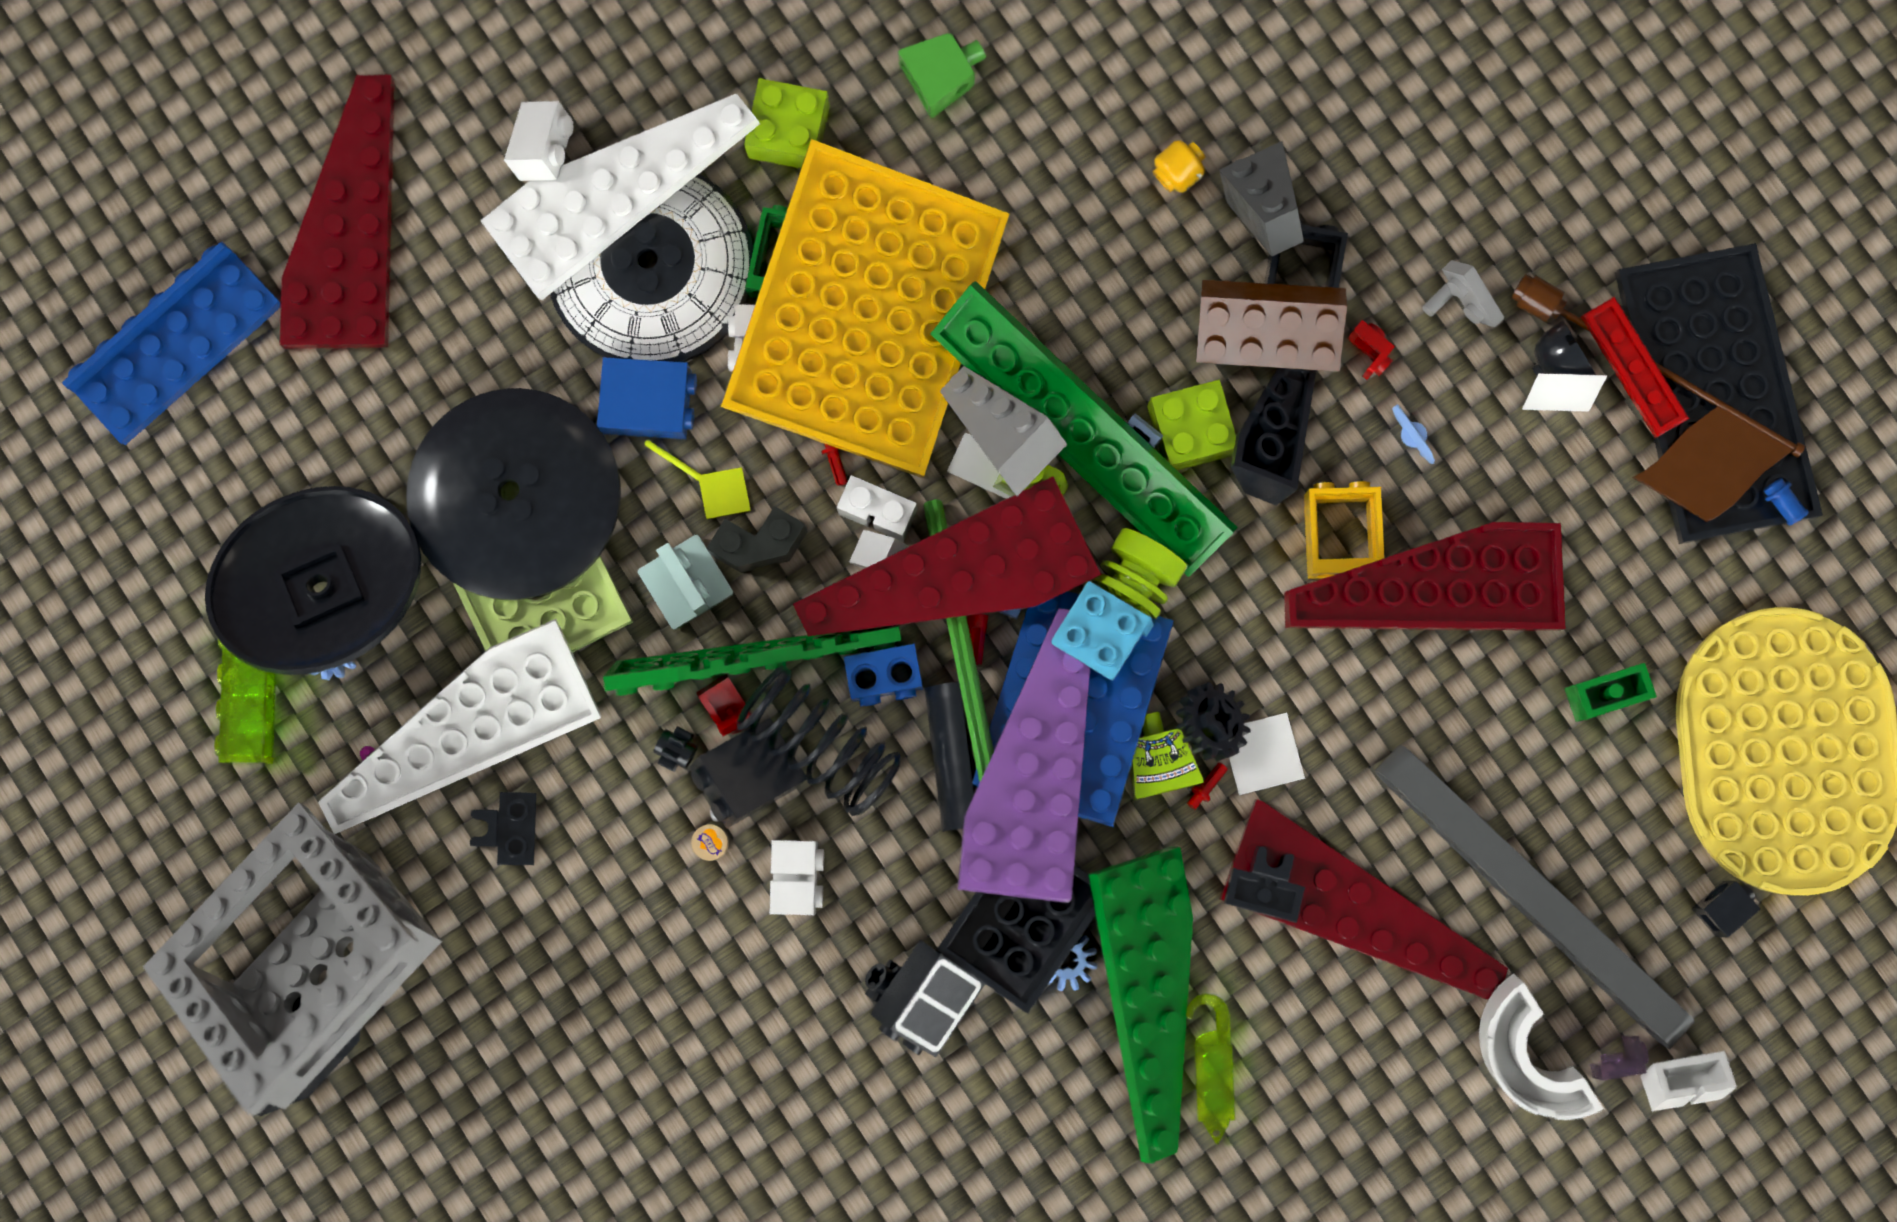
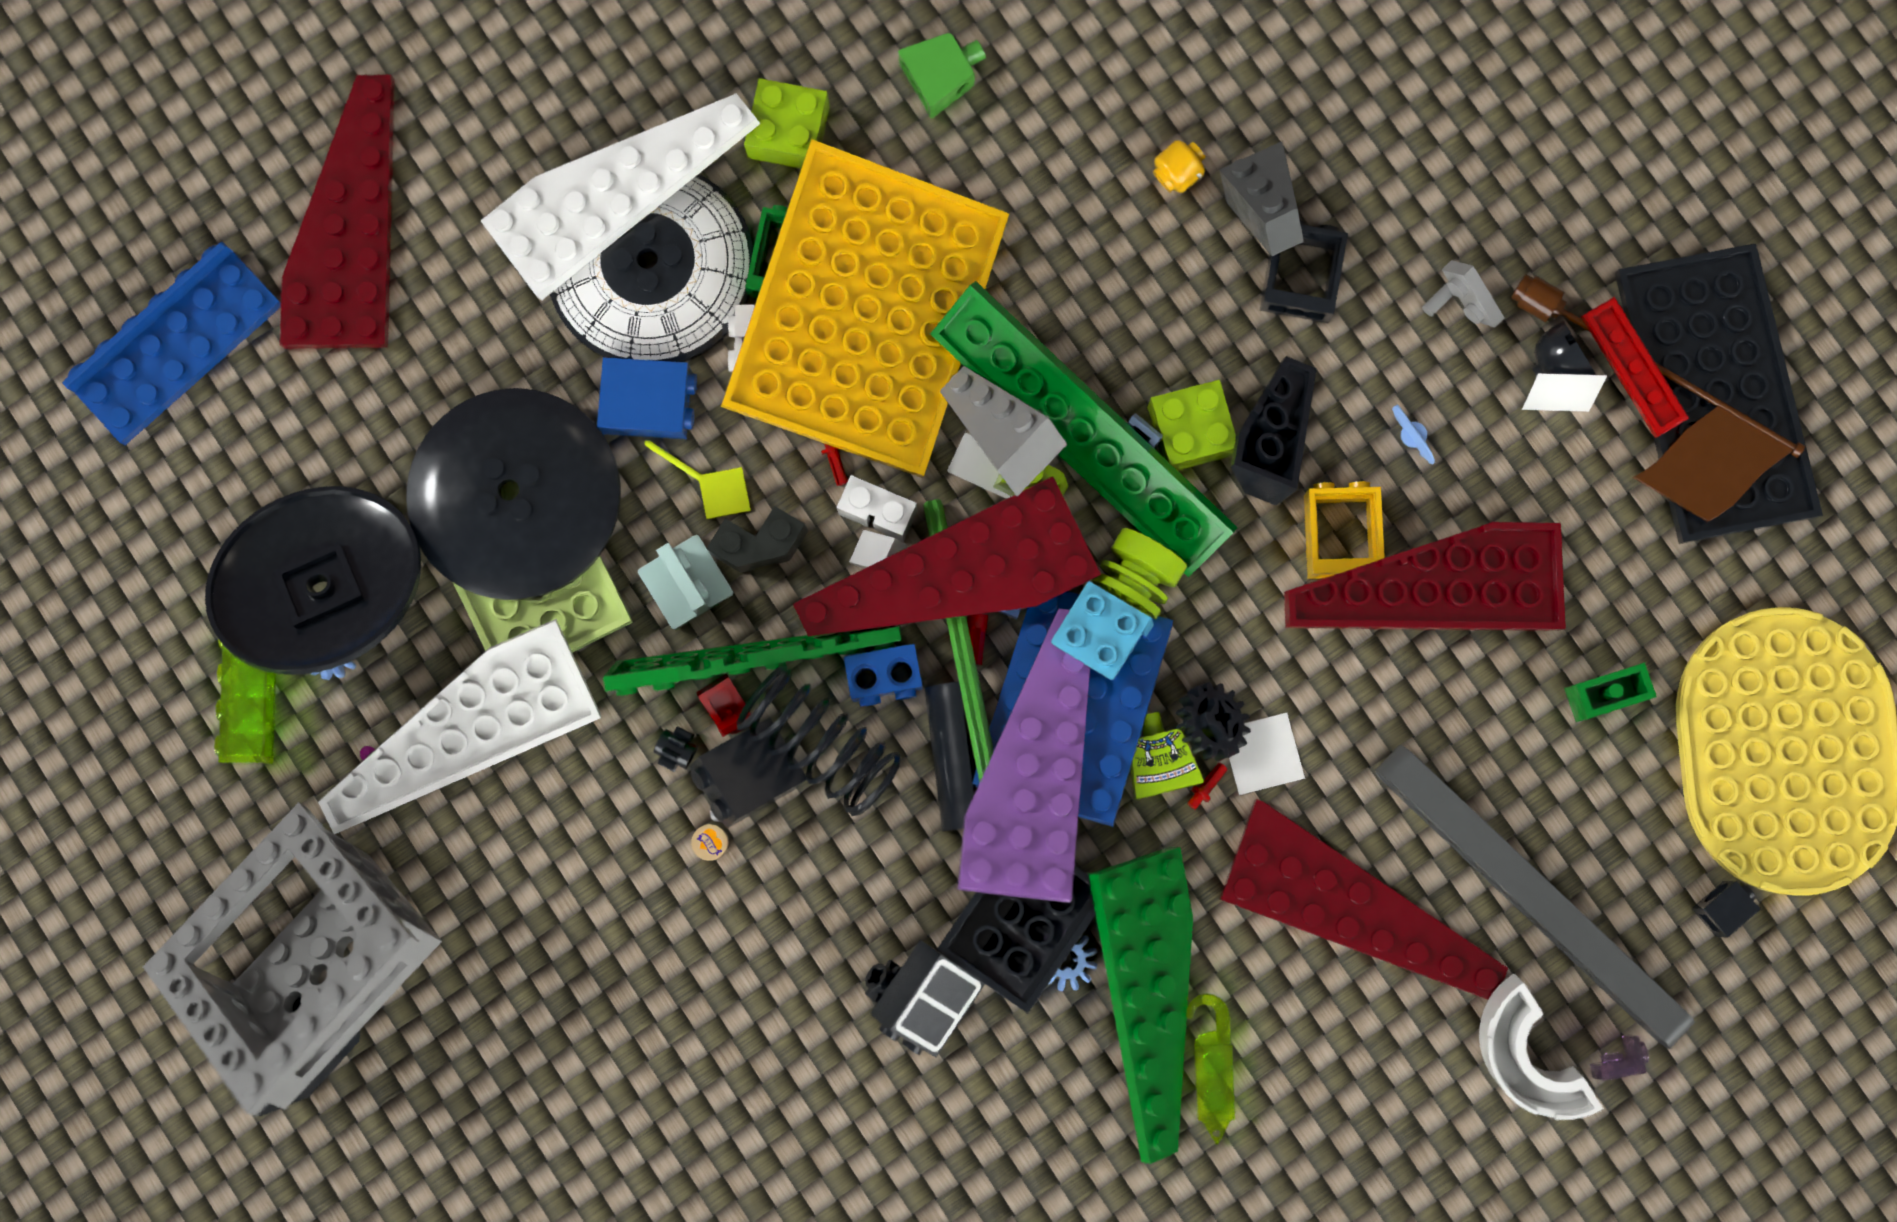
(510, 828): black plate -> none
(539, 141): white piece -> none
(795, 877): white piece -> none
(1266, 888): black plate -> none
(1271, 325): brick -> none
(1372, 342): red bracket -> none
(1688, 1079): white piece -> none
(1785, 501): blue pin -> none

